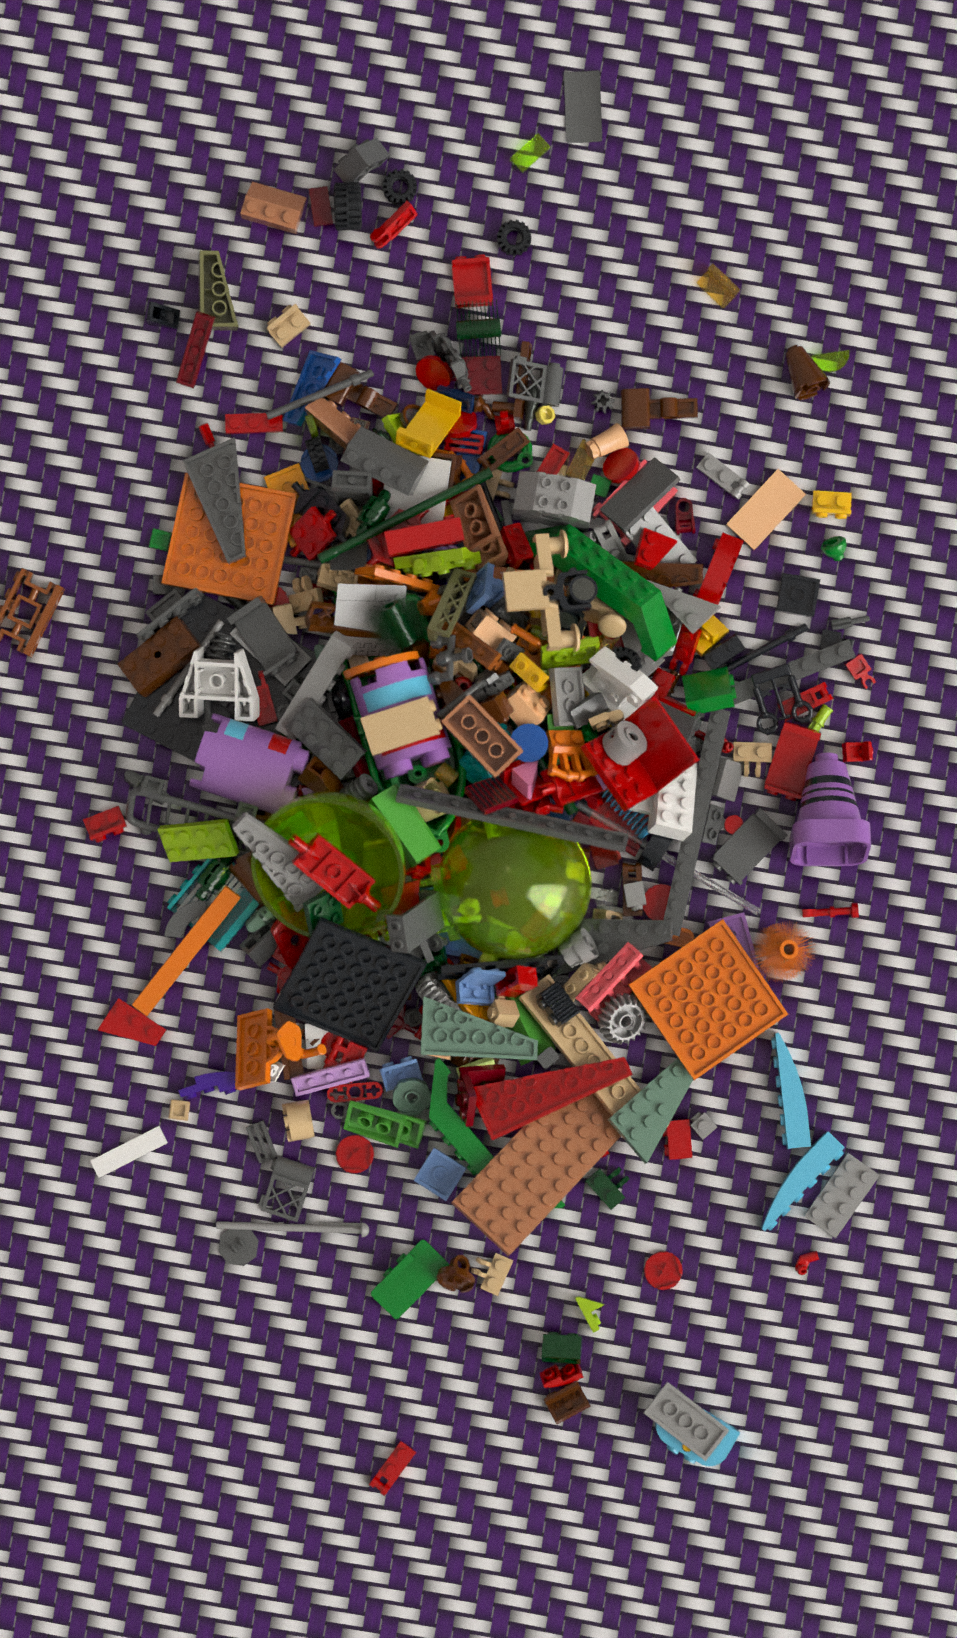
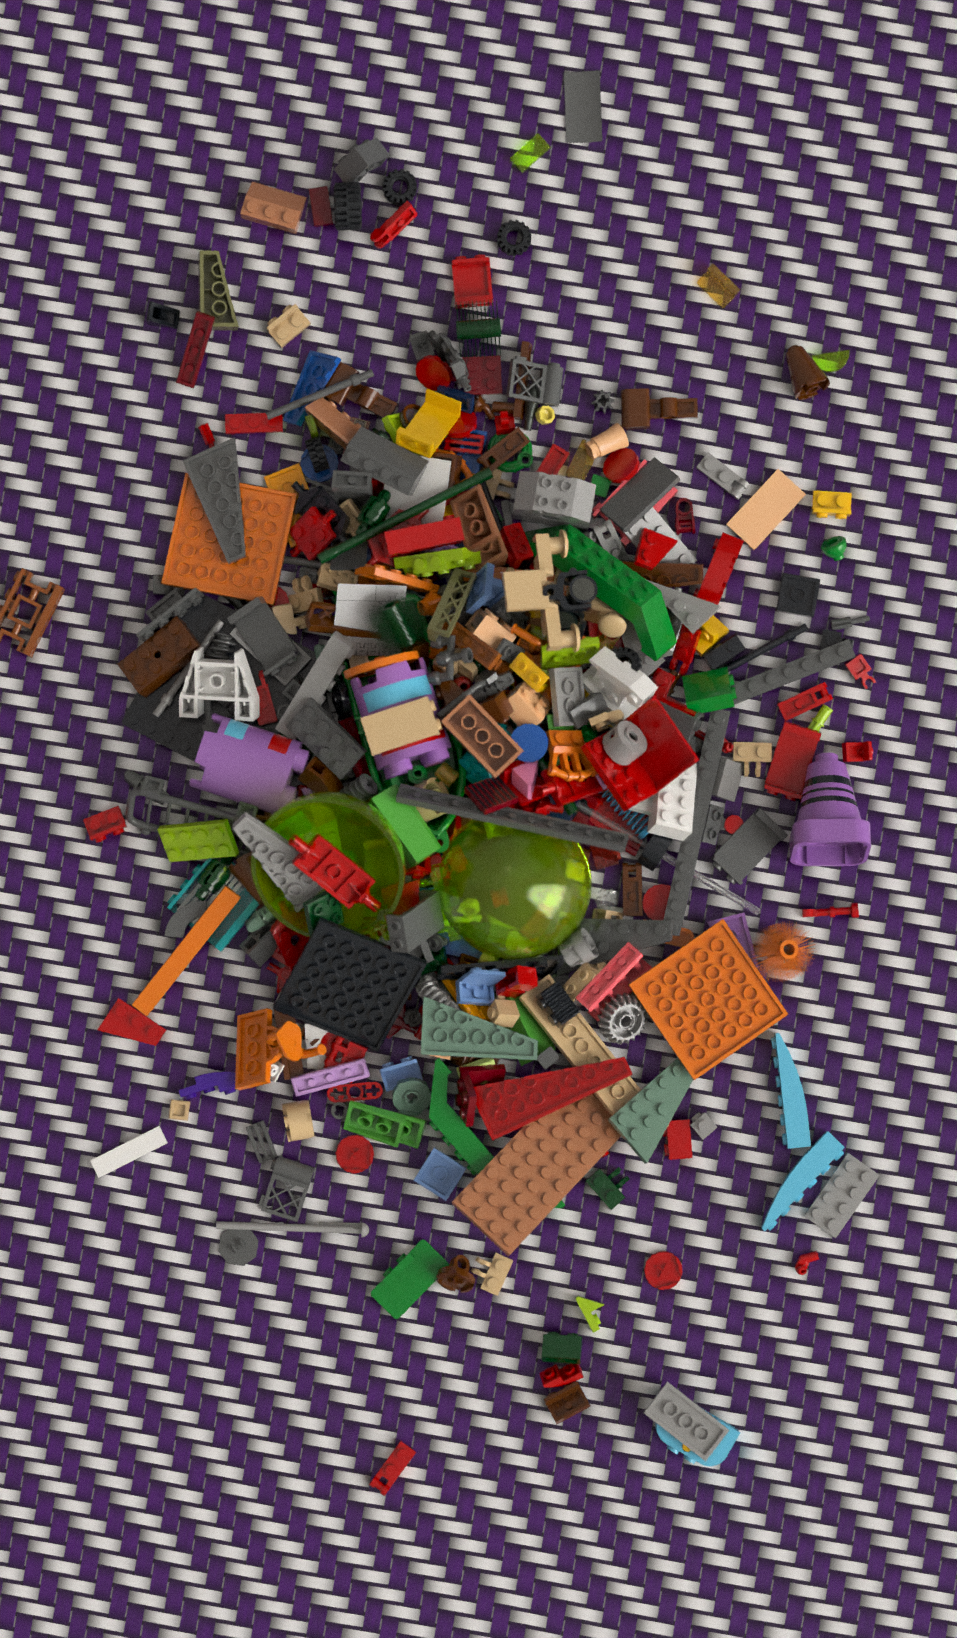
(160, 540): green tile -> none
(634, 895): light grey brick -> none
(772, 674): black piece -> none

